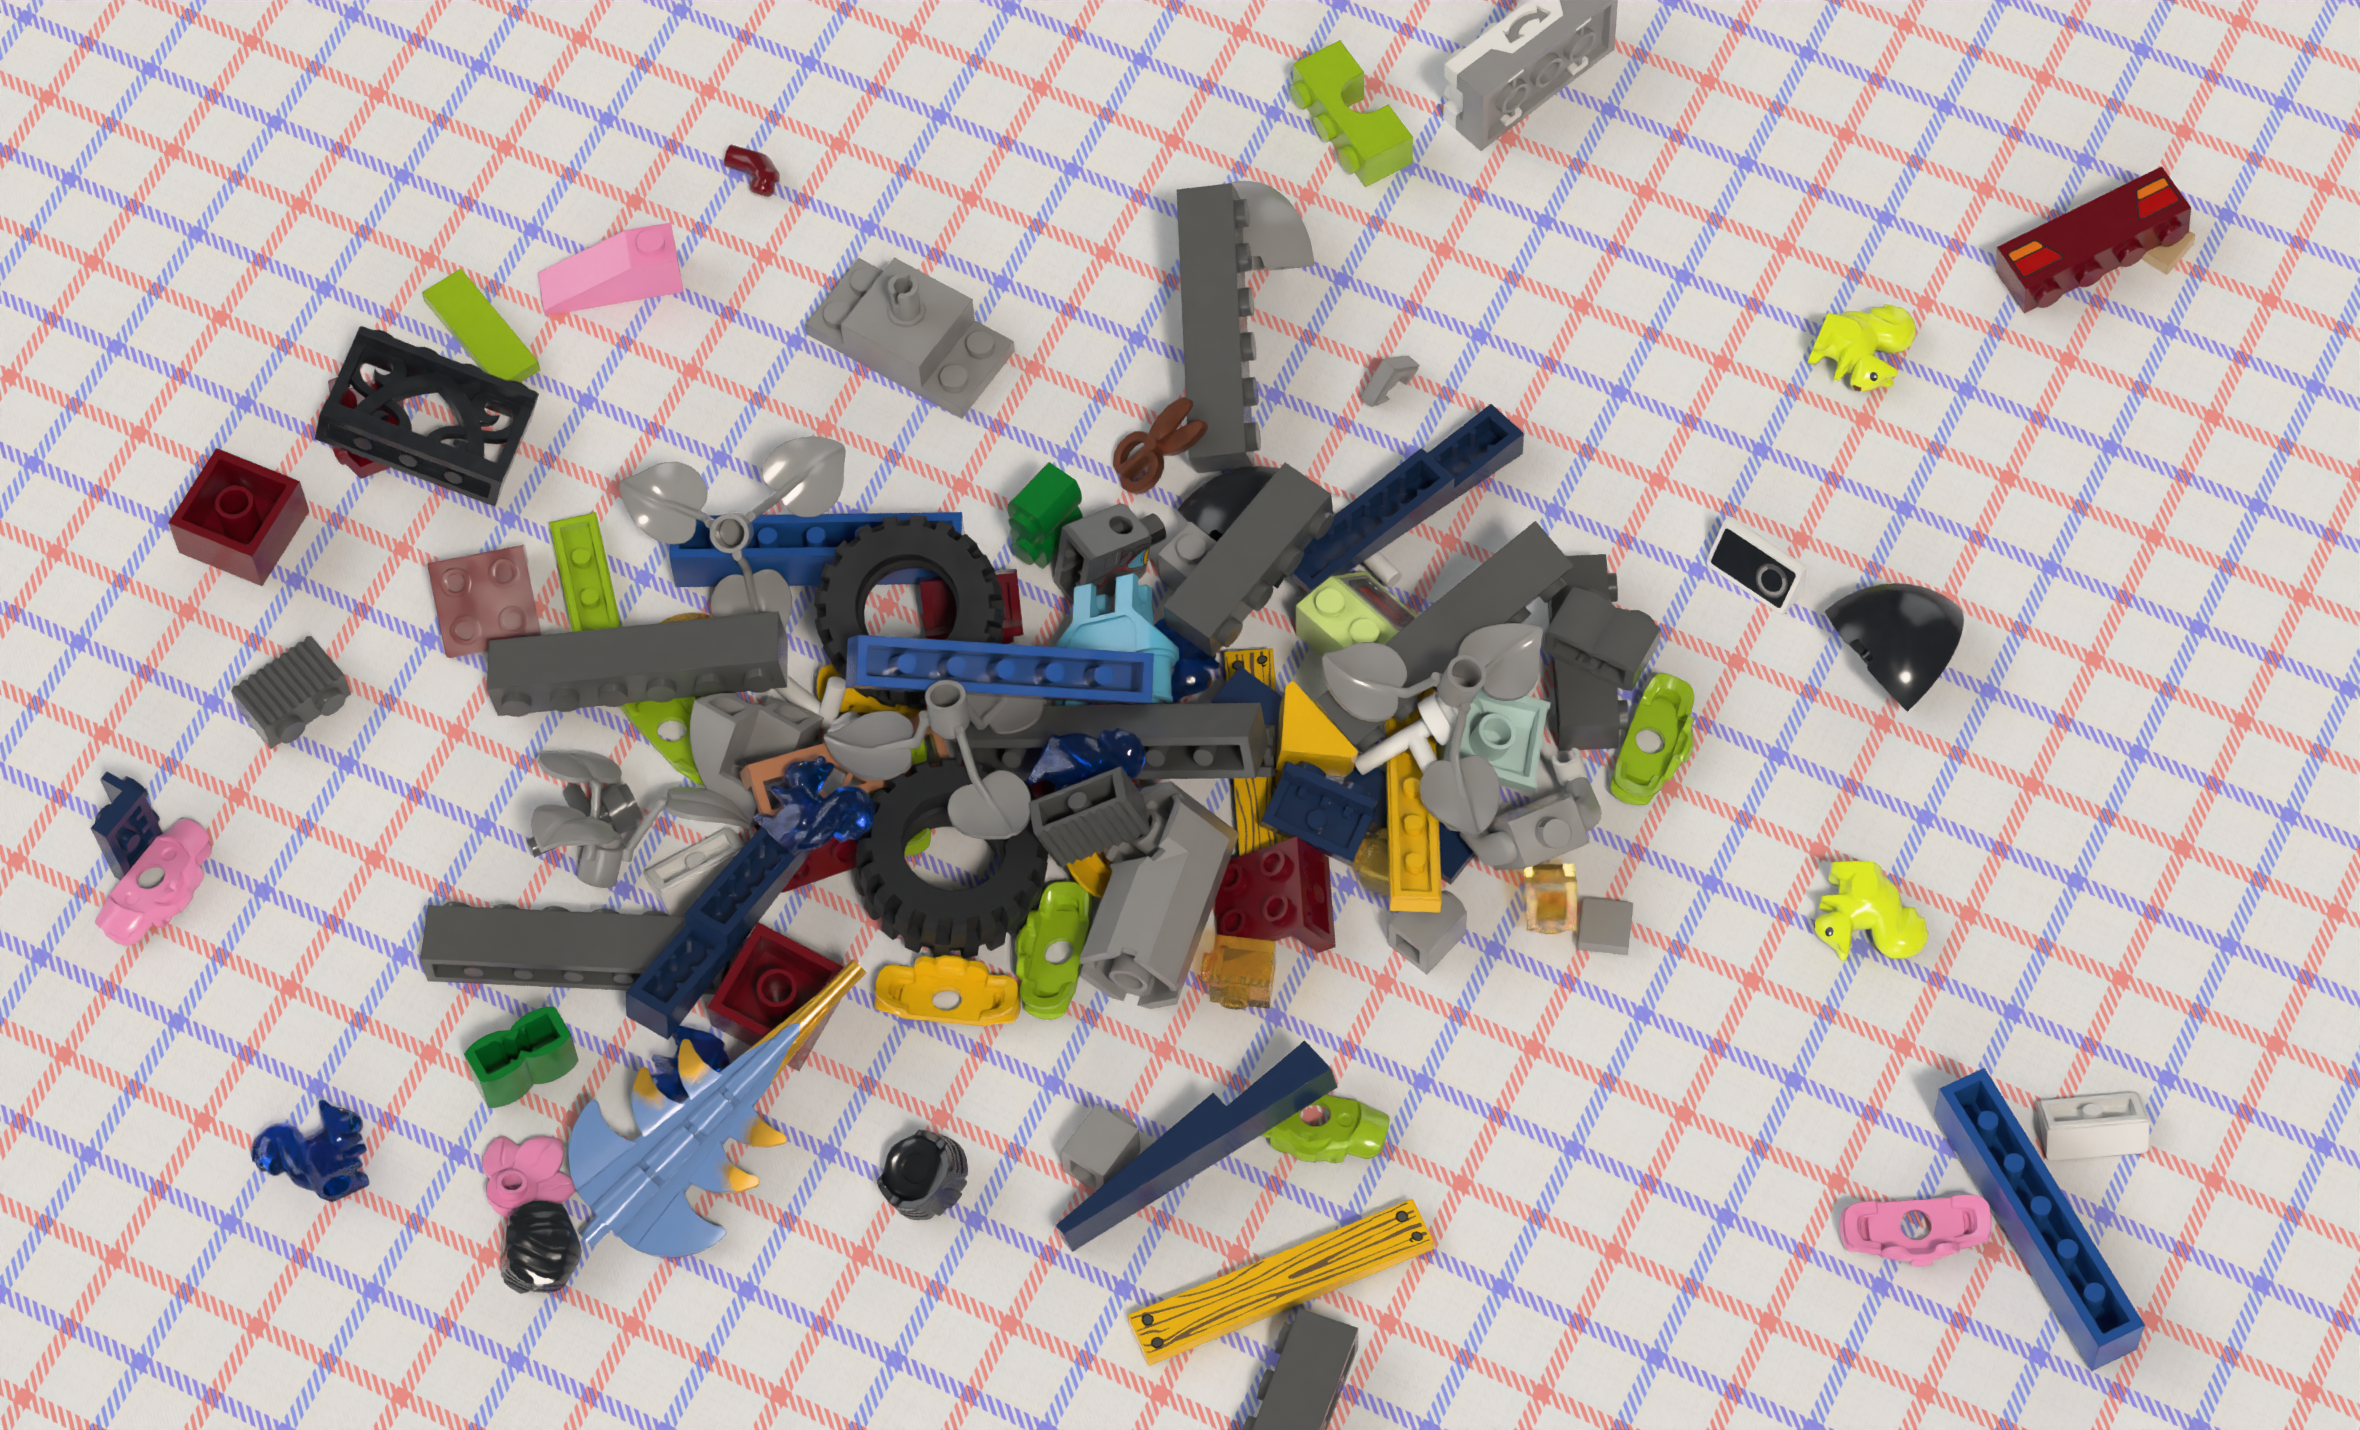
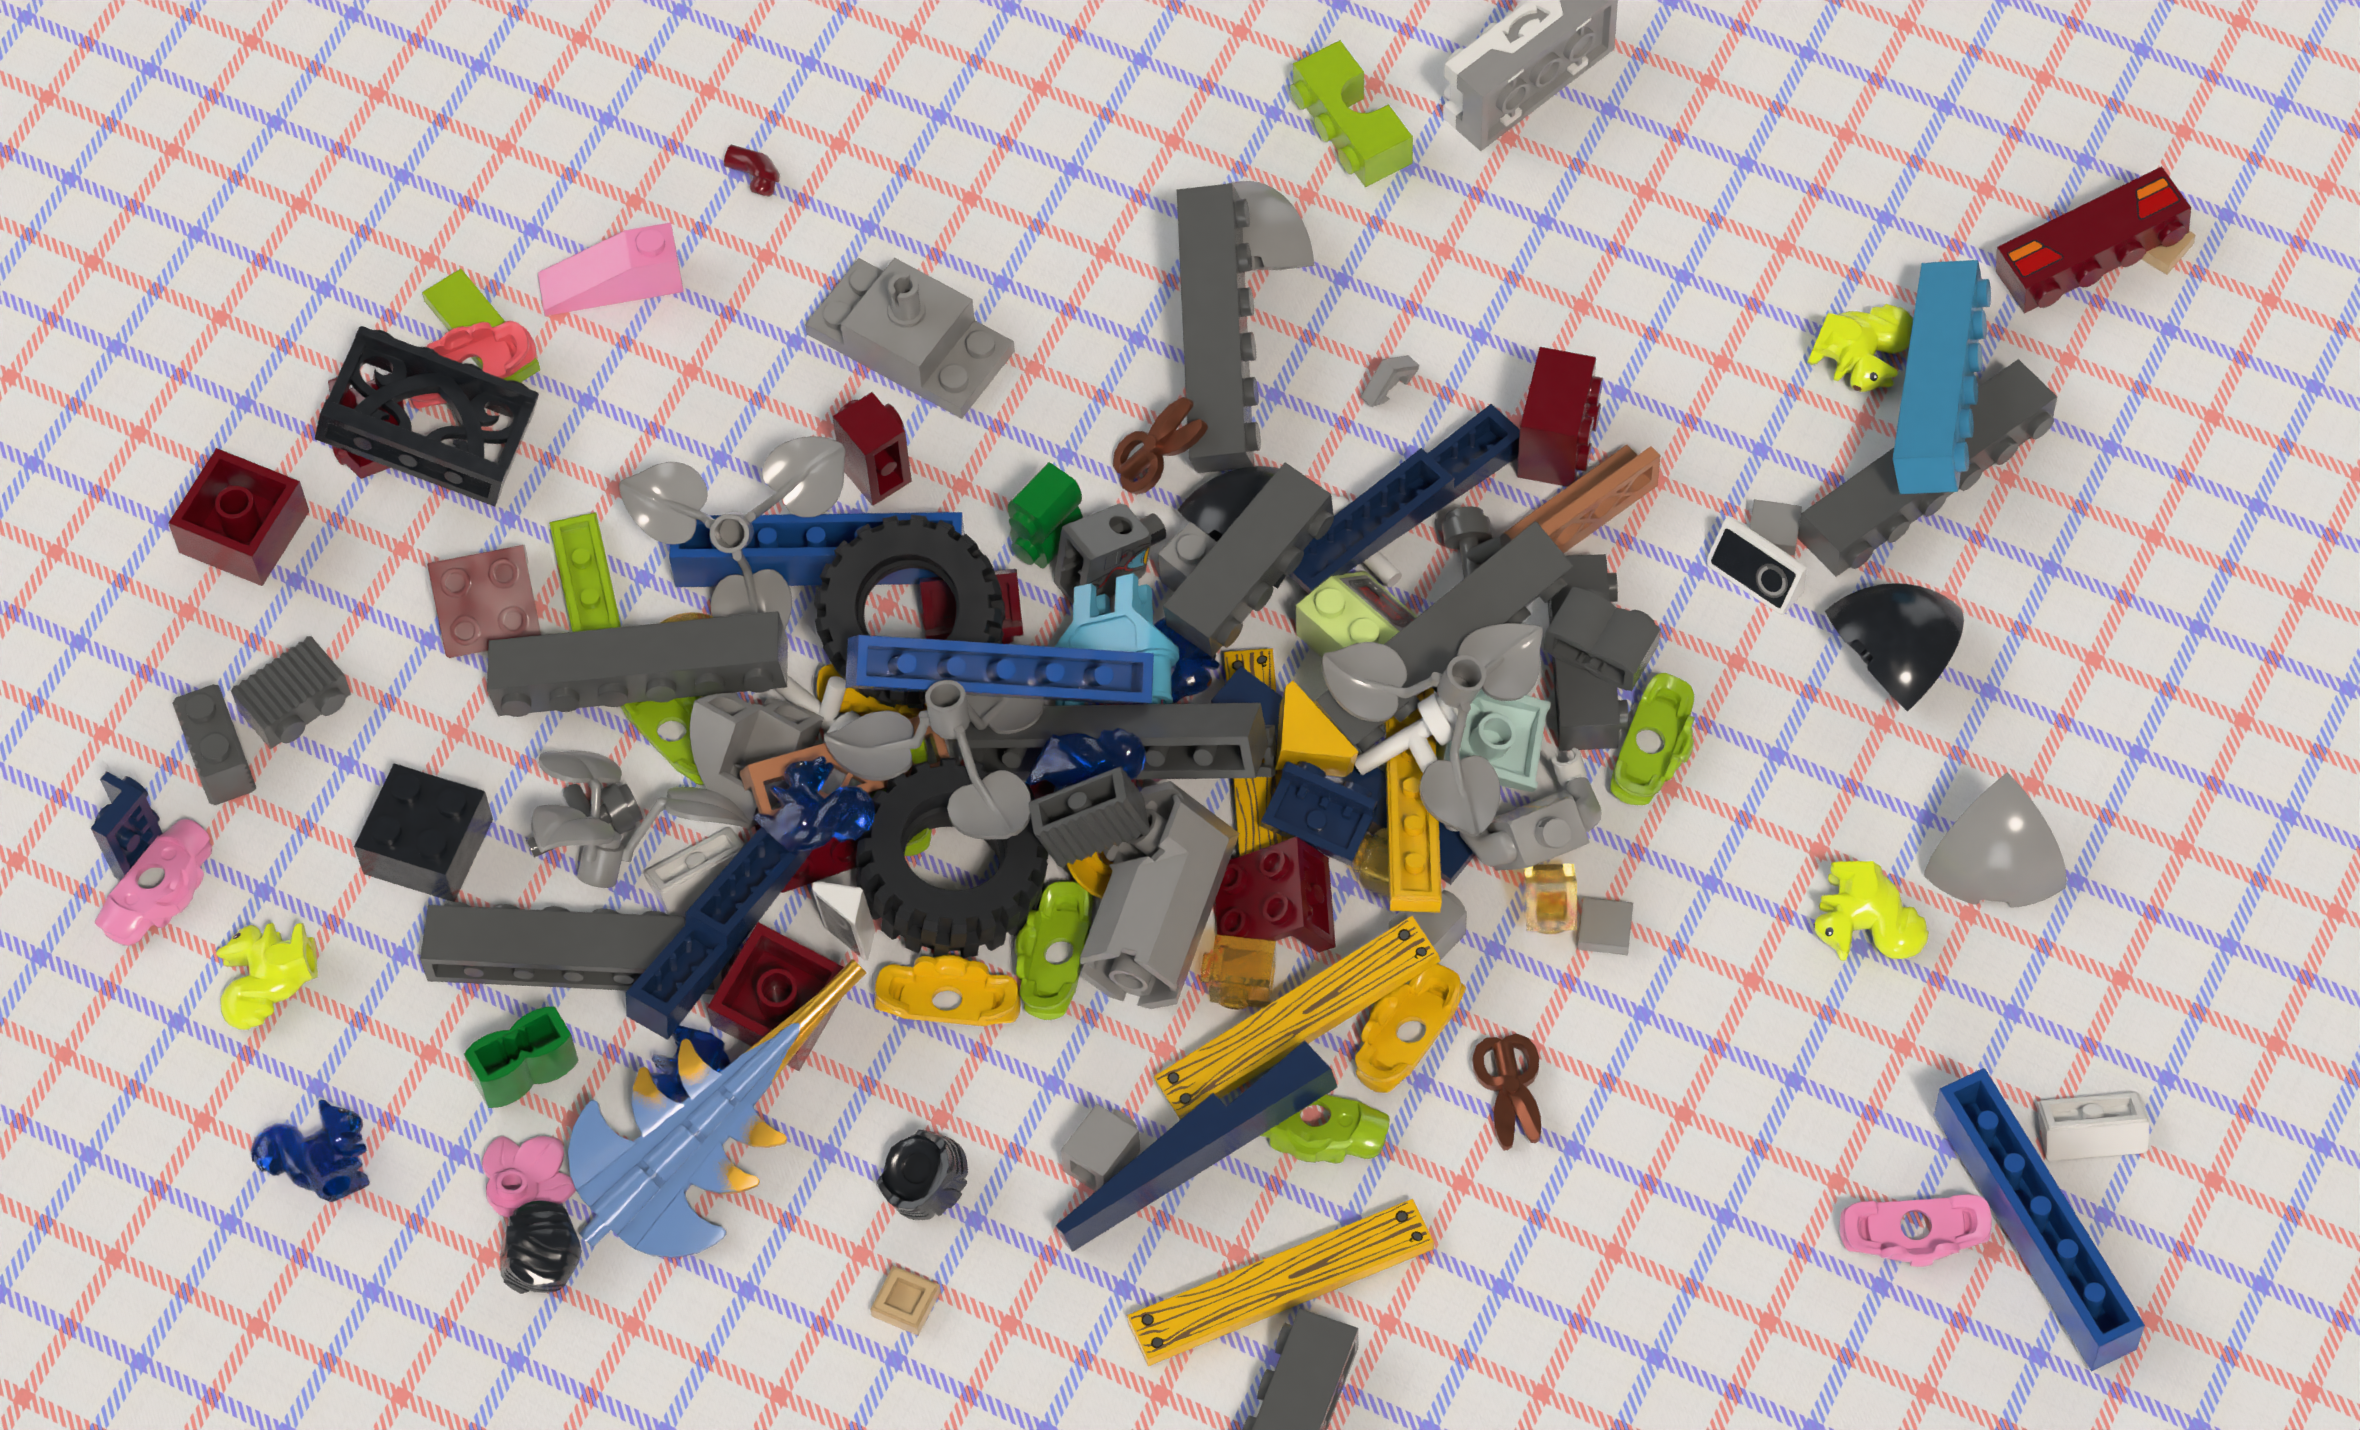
(214, 744): none -> dark grey brick
(274, 975): none -> neon yellow animal
(423, 832): none -> black brick
(500, 348): none -> coral piece
(846, 915): none -> white slope
(874, 447): none -> dark red brick
(905, 1300): none -> tan tile
(1298, 1016): none -> yellow tile
(1426, 999): none -> yellow piece
(1470, 532): none -> dark grey piece
(1513, 1093): none -> copper piece
(1559, 417): none -> dark red brick
(1595, 497): none -> nougat fence
(1777, 523): none -> light grey tile
(1869, 508): none -> dark grey brick
(1941, 377): none -> dark azure brick
(1999, 851): none -> light grey brick

